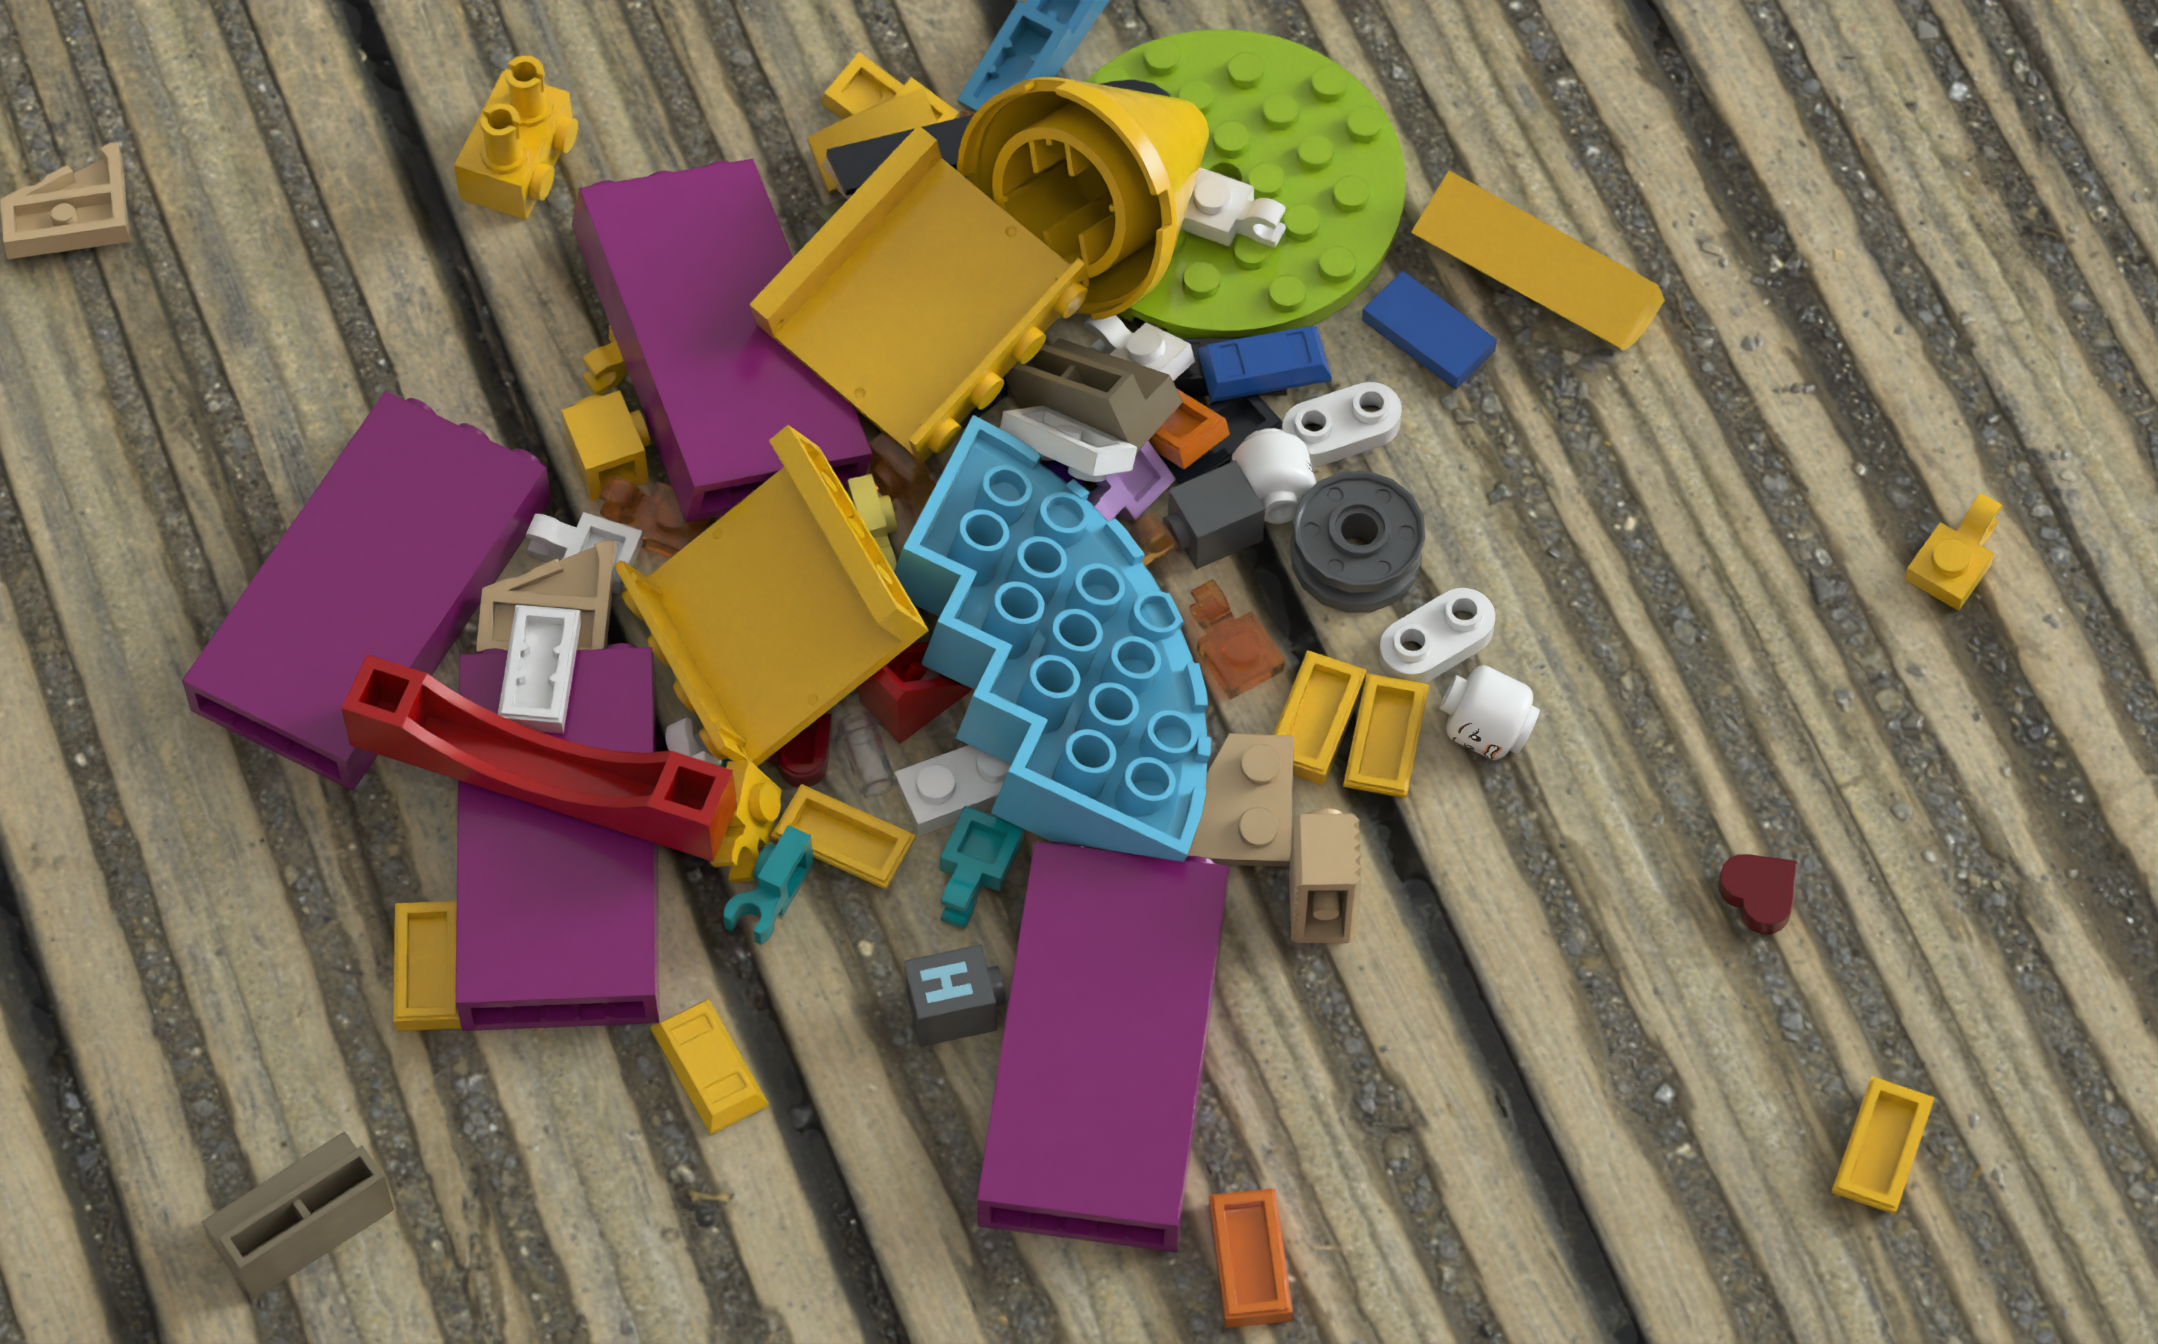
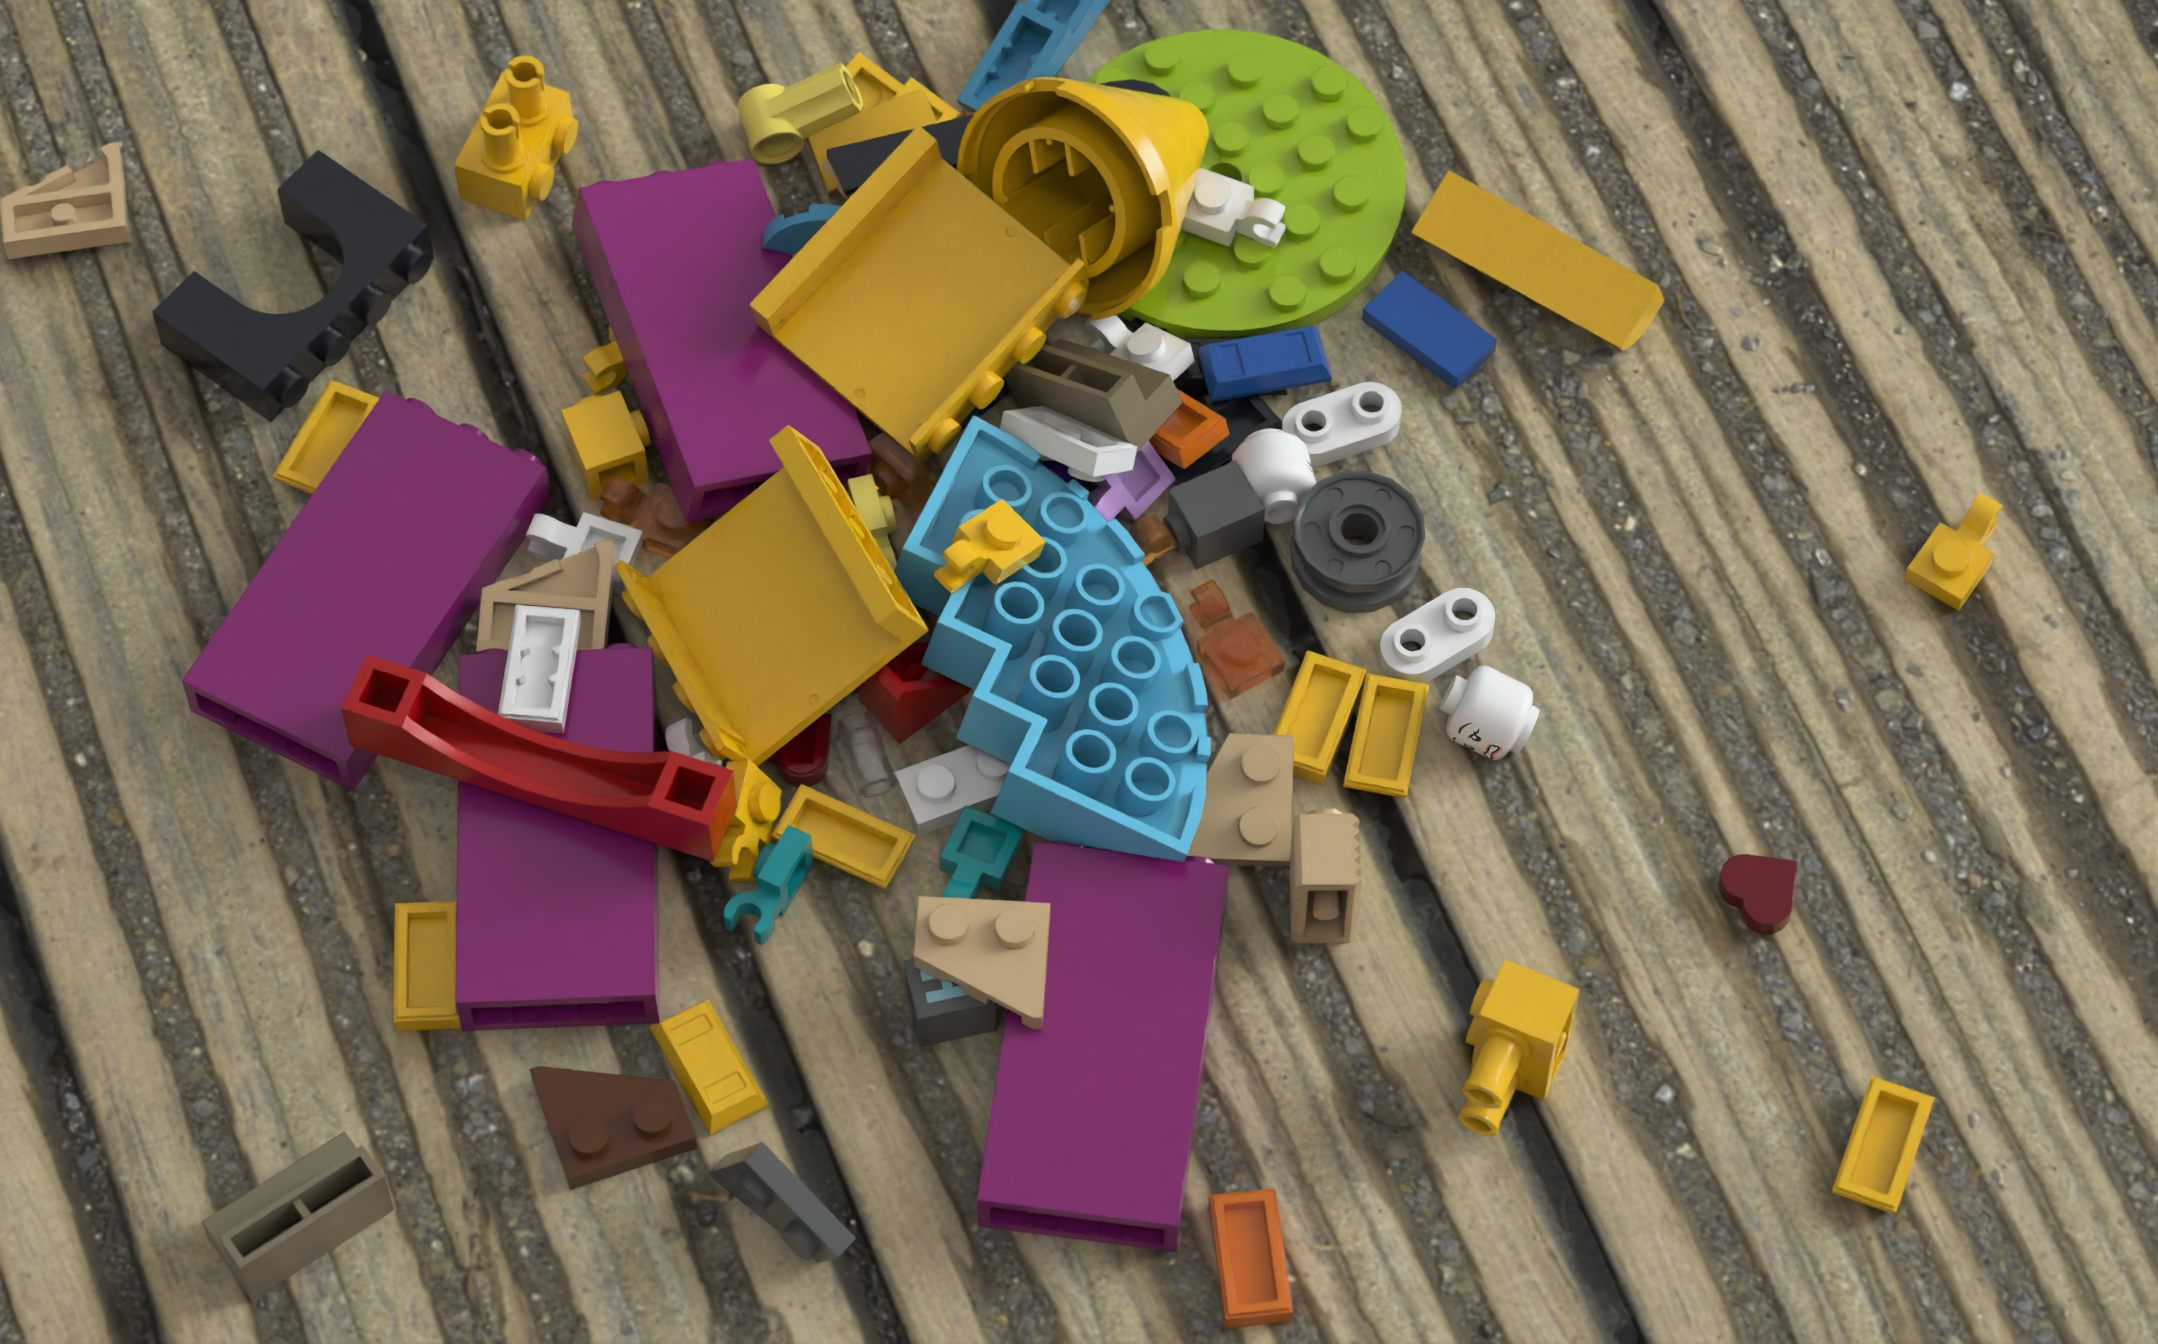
(275, 357): none -> black arch
(324, 435): none -> yellow tile
(610, 1121): none -> reddish brown wing
(781, 117): none -> light yellow piece
(782, 1201): none -> dark grey wing
(794, 232): none -> dark azure tile
(987, 949): none -> tan wing
(990, 544): none -> yellow plate
(1518, 1042): none -> yellow brick

